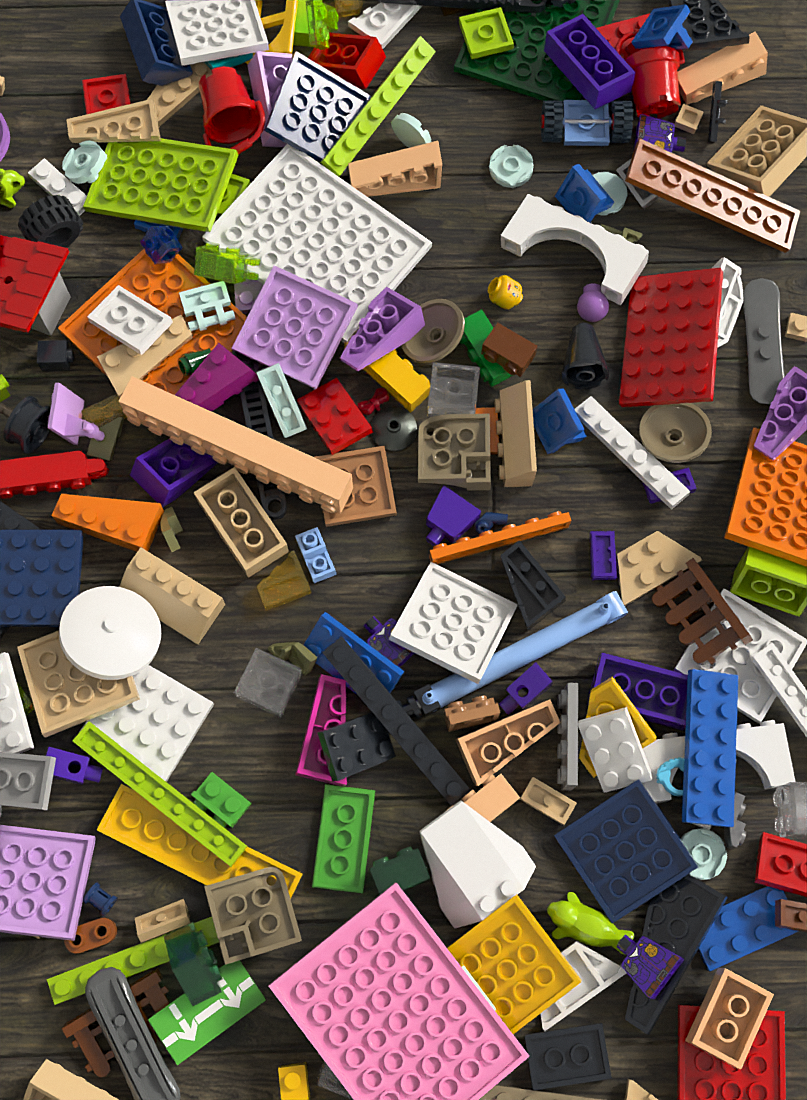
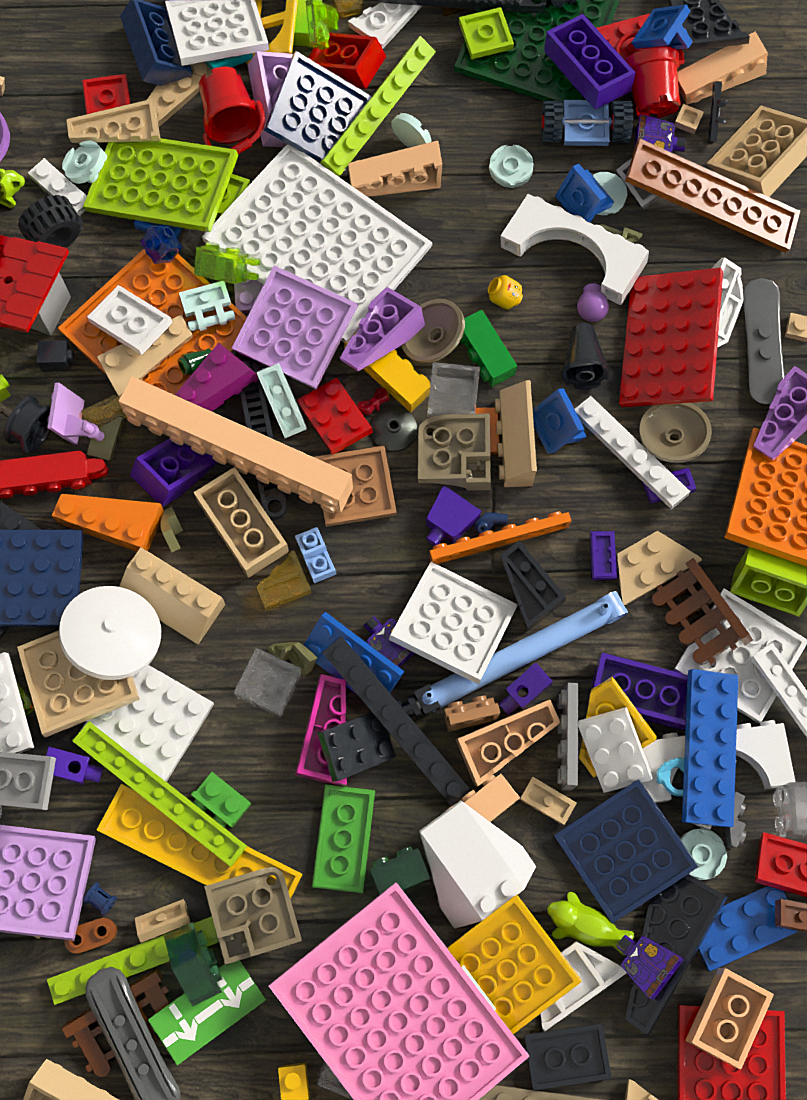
(508, 350): reddish brown brick -> none

